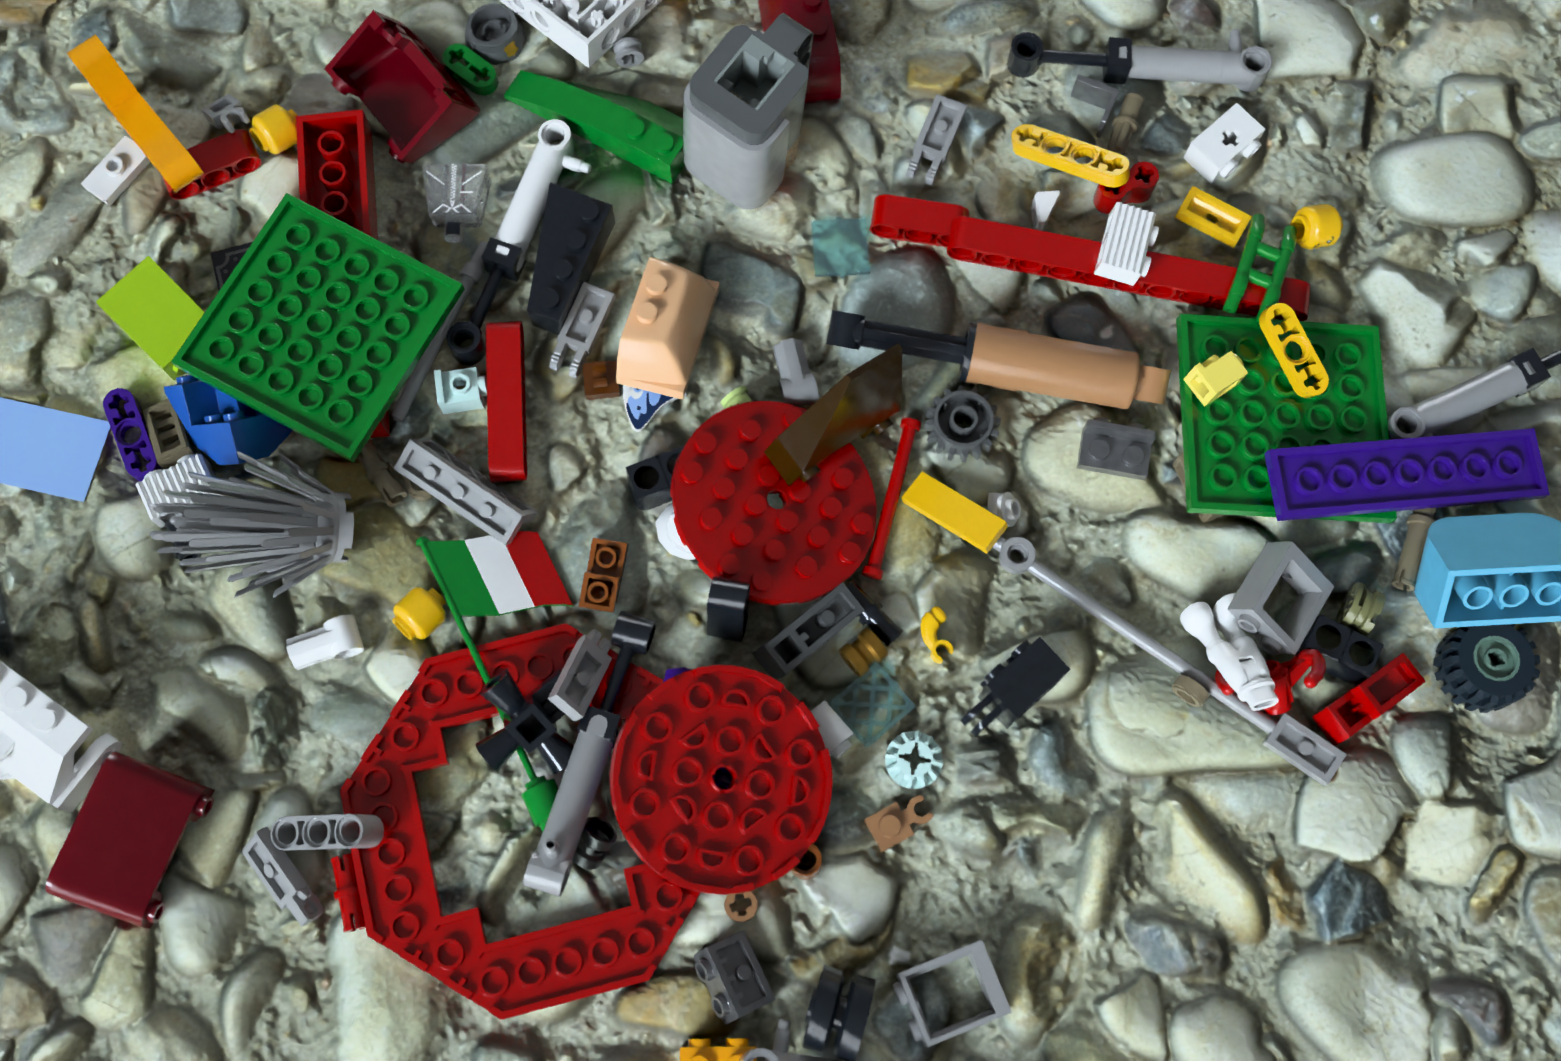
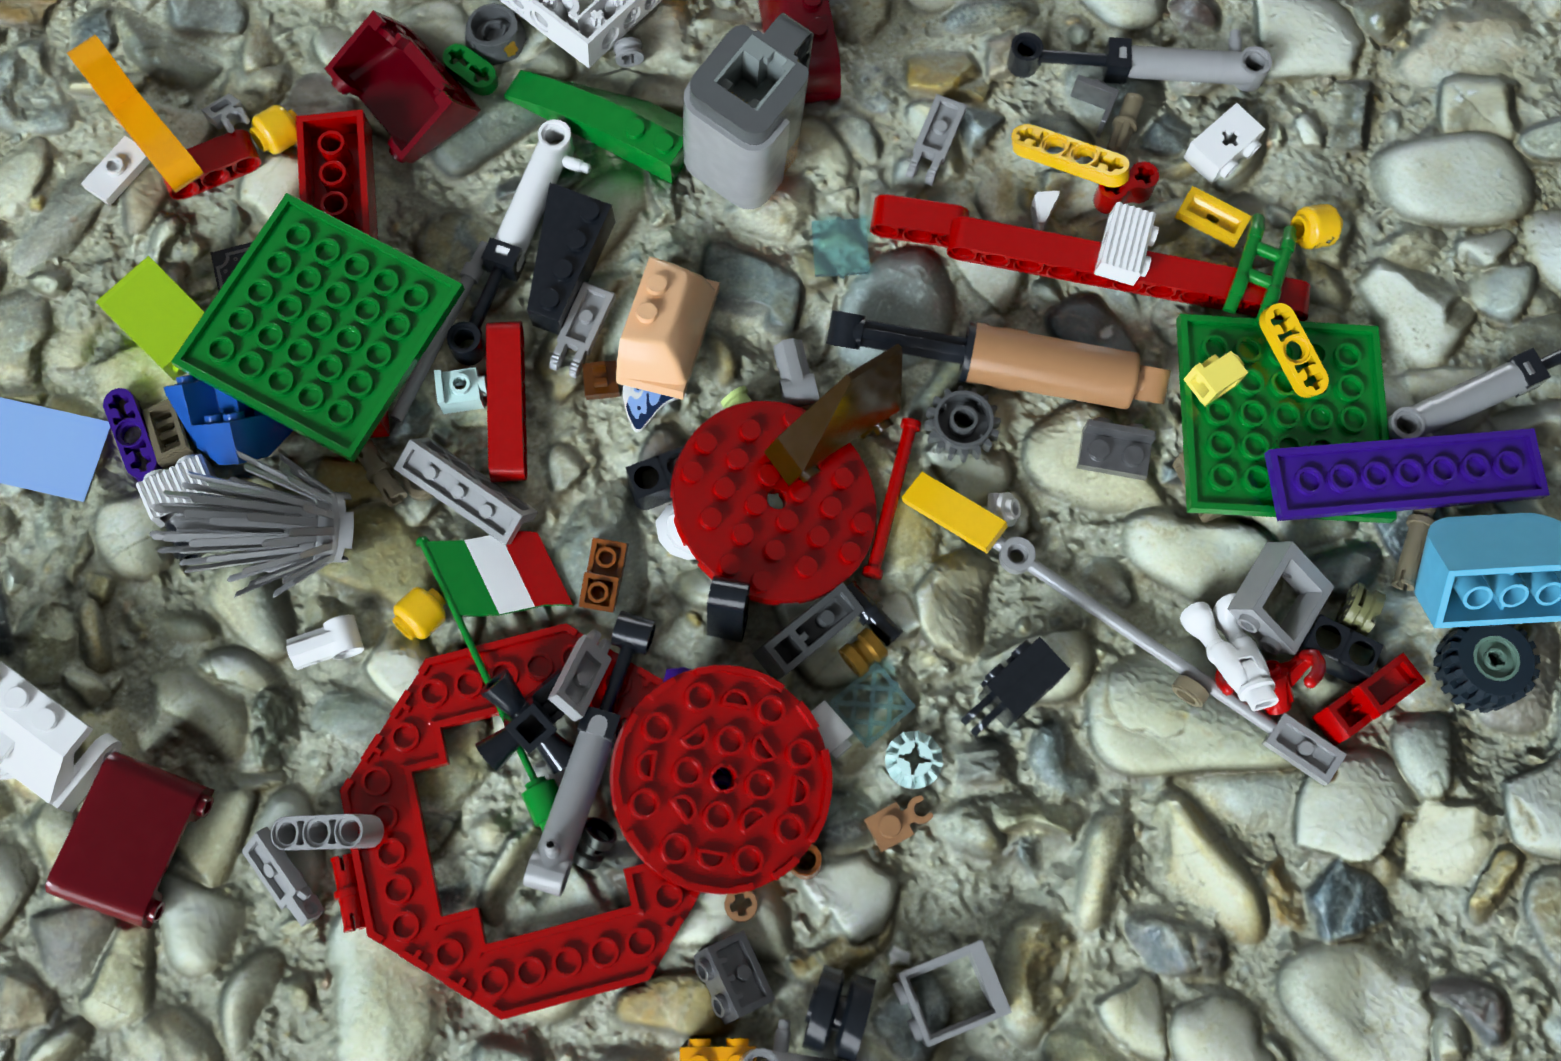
(456, 196): clear torso -> none
(929, 627): yellow arm -> none

